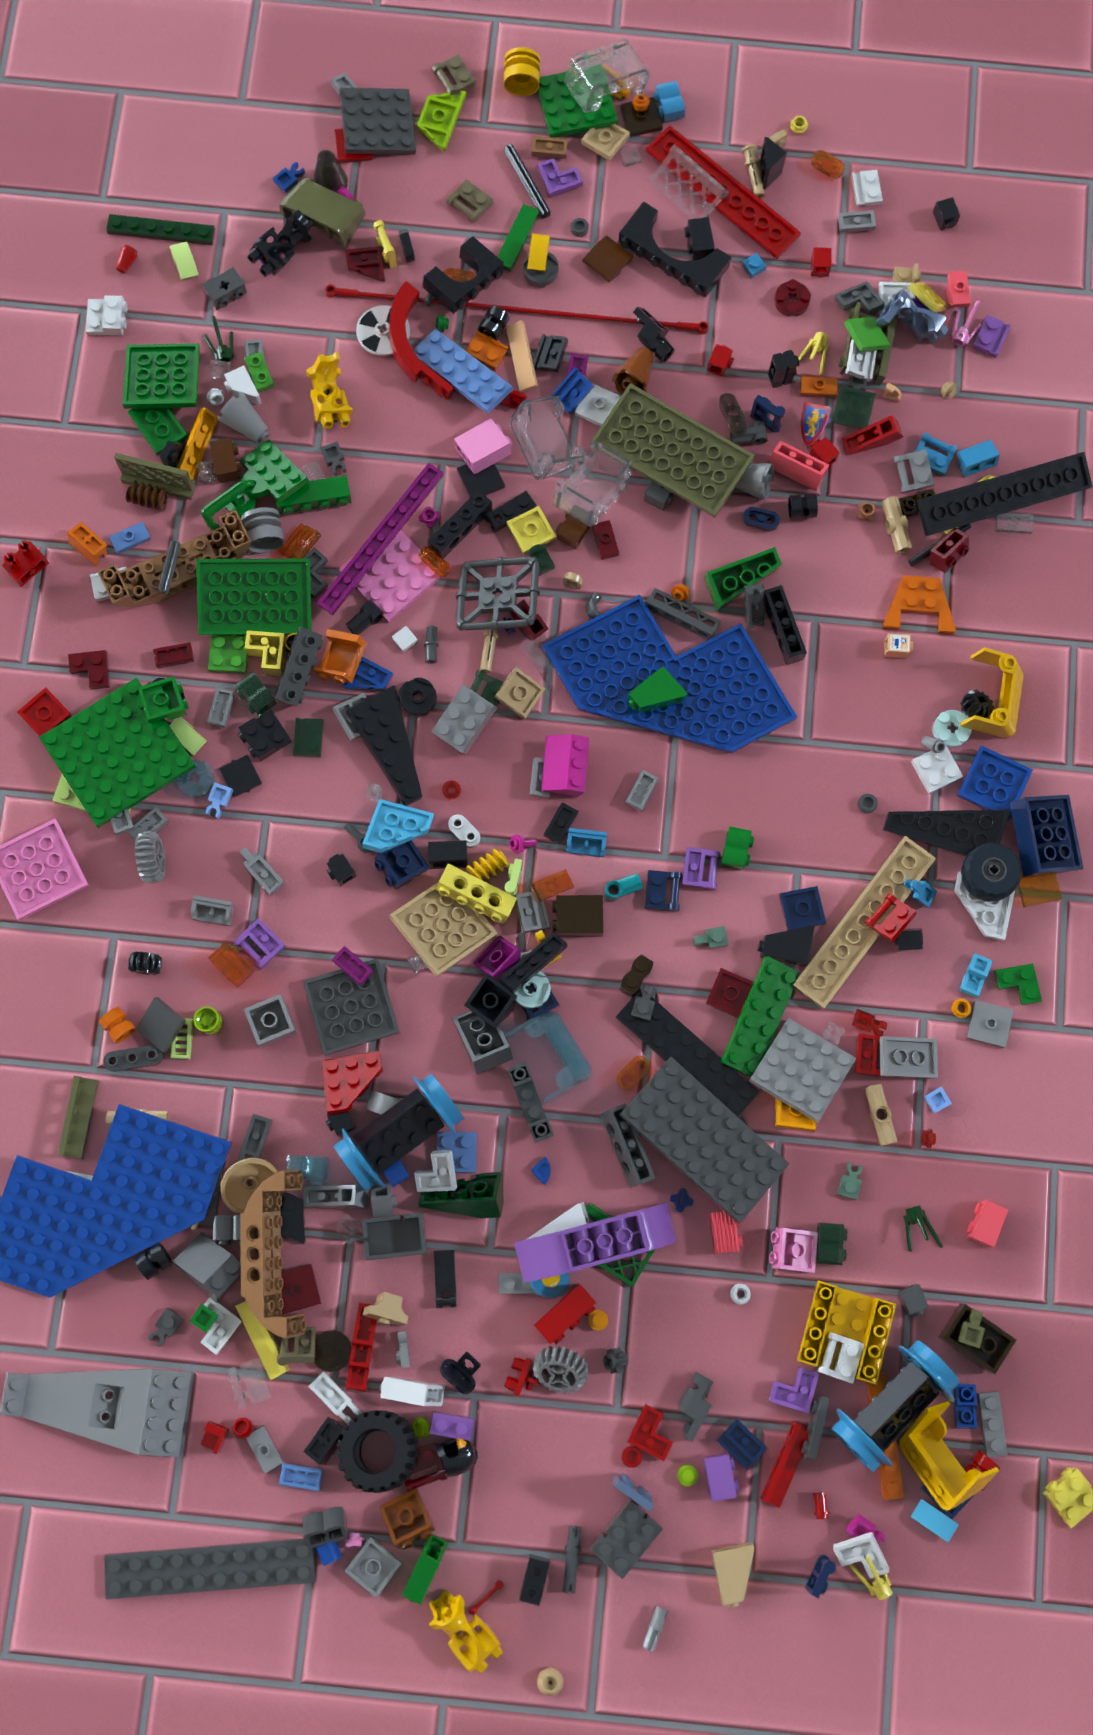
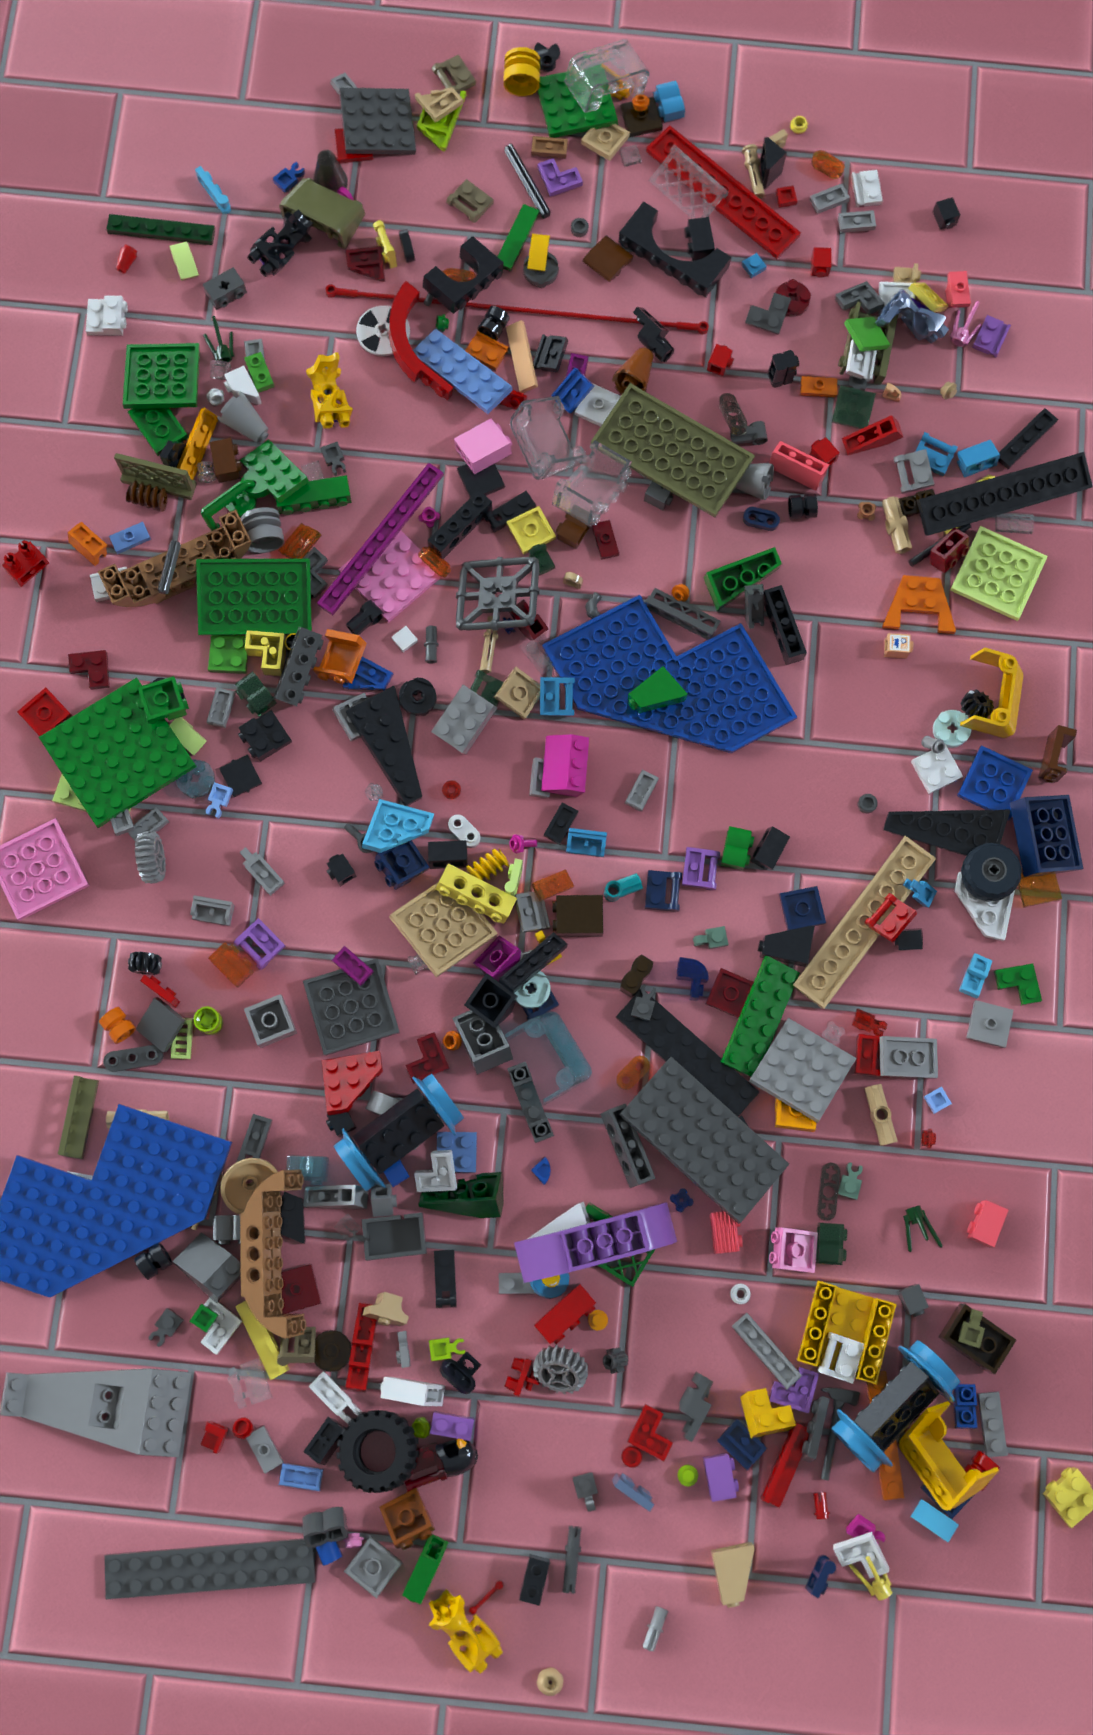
(167, 994): none -> red plate
(173, 655): dark red plate -> none
(213, 190): none -> medium azure plate
(308, 737): clear green plate -> none
(433, 1060): none -> dark red plate
(439, 102): none -> tan wing
(442, 1348): none -> lime plate
(448, 1040): none -> orange plate
(547, 56): none -> black plate
(551, 696): none -> dark azure plate
(586, 1487): none -> flat silver plate
(627, 1538): dark grey piece -> none
(693, 971): none -> clear blue brick
(761, 1418): none -> yellow brick
(763, 408): dark blue plate -> none
(766, 1351): none -> light grey tile
(770, 848): none -> black hinge
(773, 317): none -> dark grey plate
(786, 196): none -> red plate
(813, 421): shield -> none
(818, 344): light yellow plant -> none
(829, 198): none -> light grey plate
(832, 1207): none -> clear smoke beam
(839, 1398): none -> dark grey piece
(966, 1005): light orange plate -> none
(998, 573): none -> yellowish green plate
(1027, 438): none -> black plate
(1058, 738): none -> reddish brown panel

